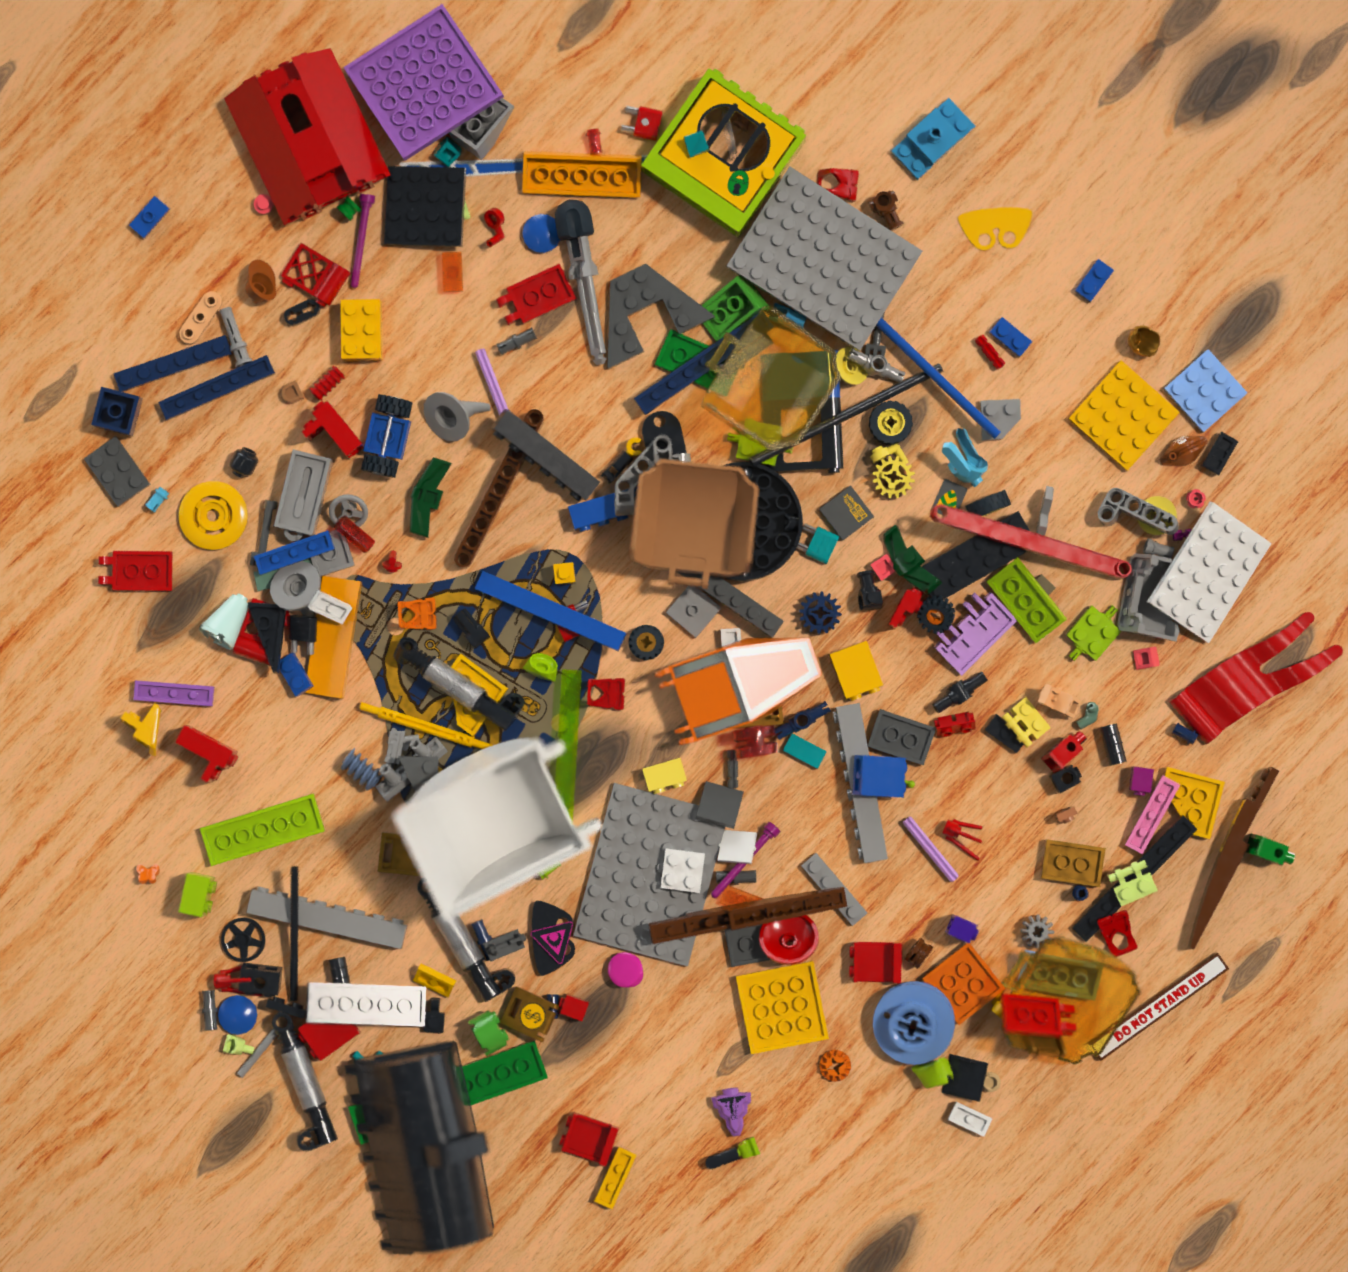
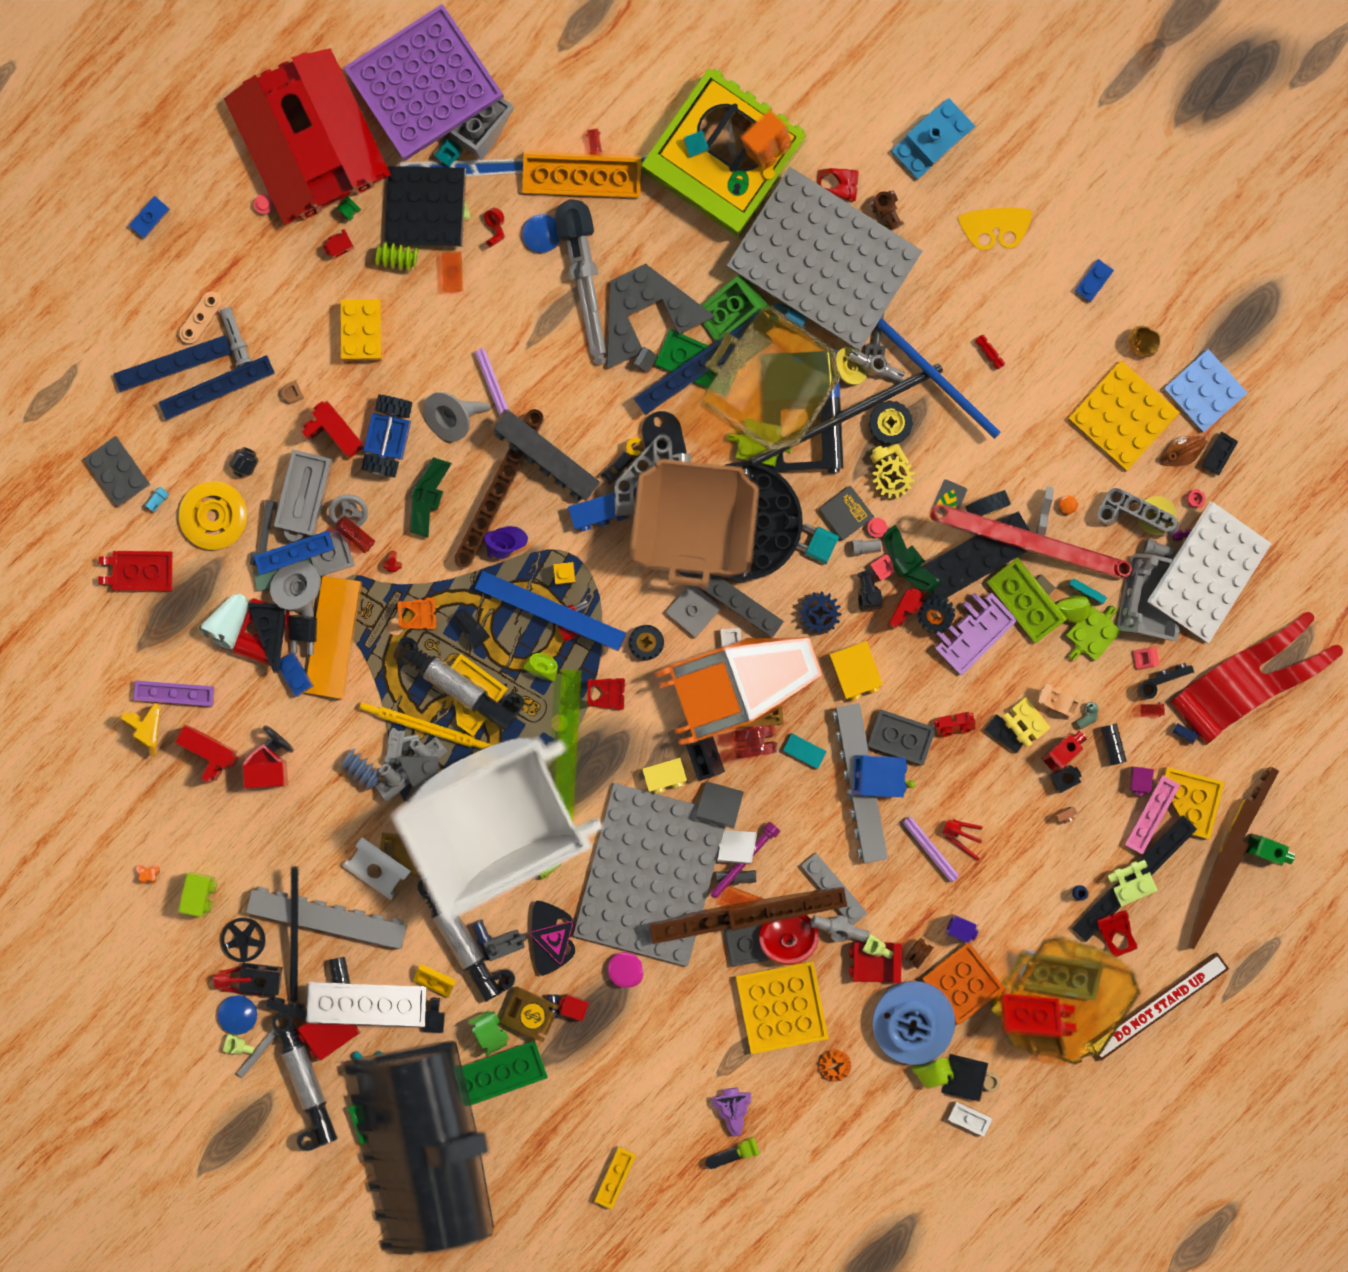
(117, 411): dark blue brick -> none
(209, 1010): dark grey pin -> none
(261, 282): dark orange piece -> none
(262, 829): lime plate -> none
(264, 765): none -> red piece
(304, 316): black beam -> none
(326, 286): red piece -> none
(327, 383): red piece -> none
(330, 607): white plate -> none
(338, 245): none -> red brick
(366, 203): magenta piece -> none
(391, 869): none -> white piece
(396, 256): none -> lime piece
(505, 541): none -> dark purple piece
(516, 341): dark grey pin -> none
(537, 295): red tile -> none
(589, 1138): red panel -> none
(645, 359): none -> dark grey tile
(647, 122): red piece -> none
(682, 870): white plate -> none
(705, 758): none -> black brick
(732, 768): dark grey axle -> none
(767, 140): none -> orange brick
(811, 714): dark blue pin -> none
(839, 928): none -> light grey pin
(860, 547): none -> light grey pin
(877, 527): none -> coral plate
(877, 948): none -> yellowish green piece
(959, 692): black pin -> none
(966, 471): medium azure piece -> none
(1002, 414): light grey plate -> none
(1010, 337): blue plate -> none
(1030, 929): light grey gear -> none
(1068, 505): none -> orange tile
(1073, 863): pearl gold plate -> none
(1075, 608): none -> lime piece
(1087, 591): none -> teal tile
(1152, 710): none -> clear red pin
(1162, 677): none -> black plate

